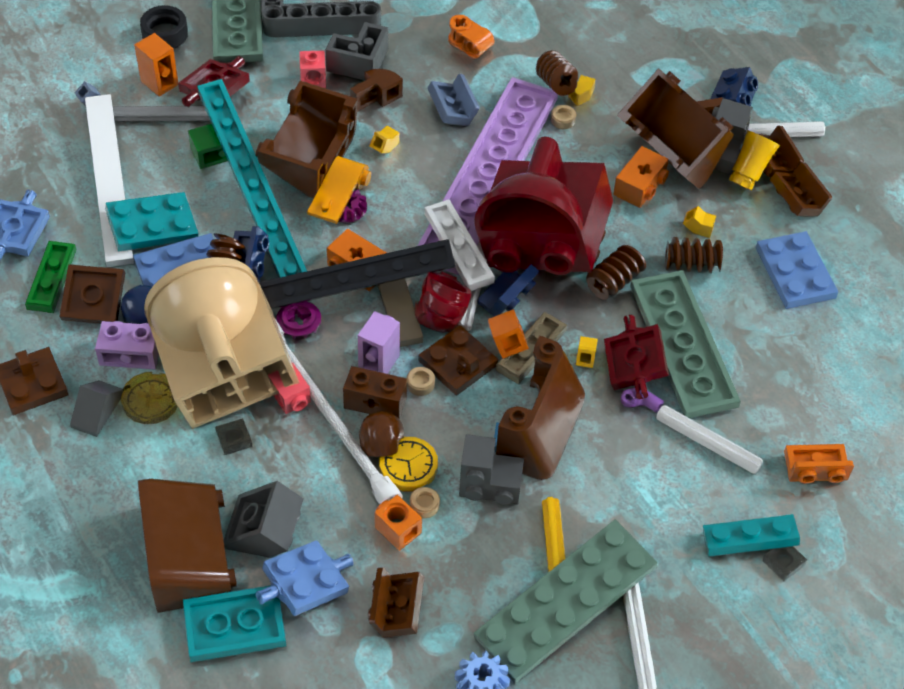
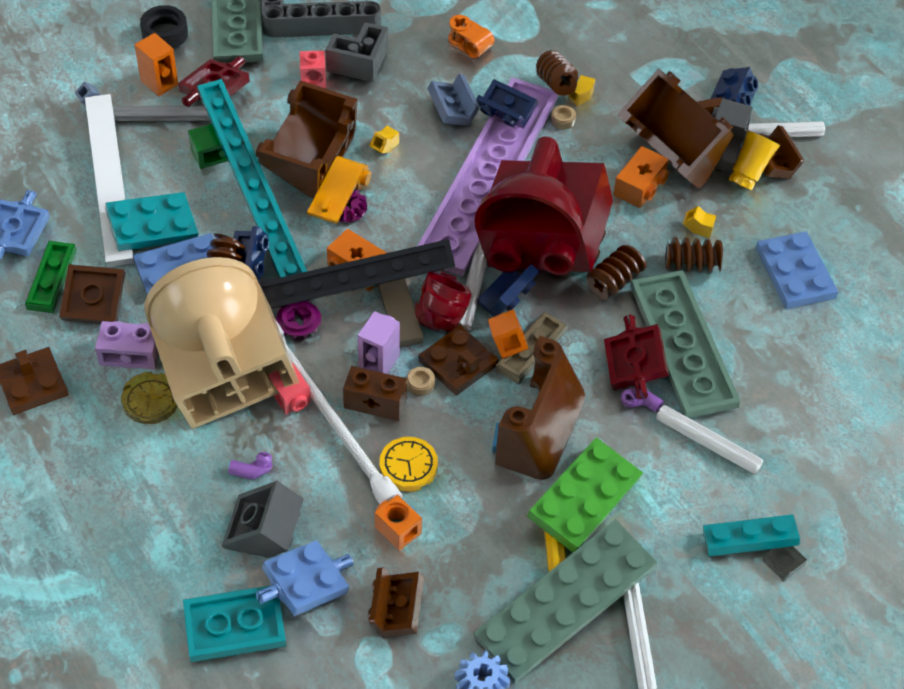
(94, 406): dark grey slope -> none
(133, 304): dark blue hair -> none
(183, 541): reddish brown windscreen -> none
(233, 436): clear smoke tile -> none
(253, 470): none -> medium lavender arm
(379, 86): reddish brown brick -> none
(380, 434): reddish brown hair -> none
(425, 502): tan tile -> none
(466, 255): white plate -> none
(489, 475): dark grey brick -> none
(507, 103): none -> dark blue bracket
(584, 495): none -> bright green plate
(586, 352): yellow piece -> none
(802, 191): reddish brown bracket -> none
(817, 463): orange bracket -> none

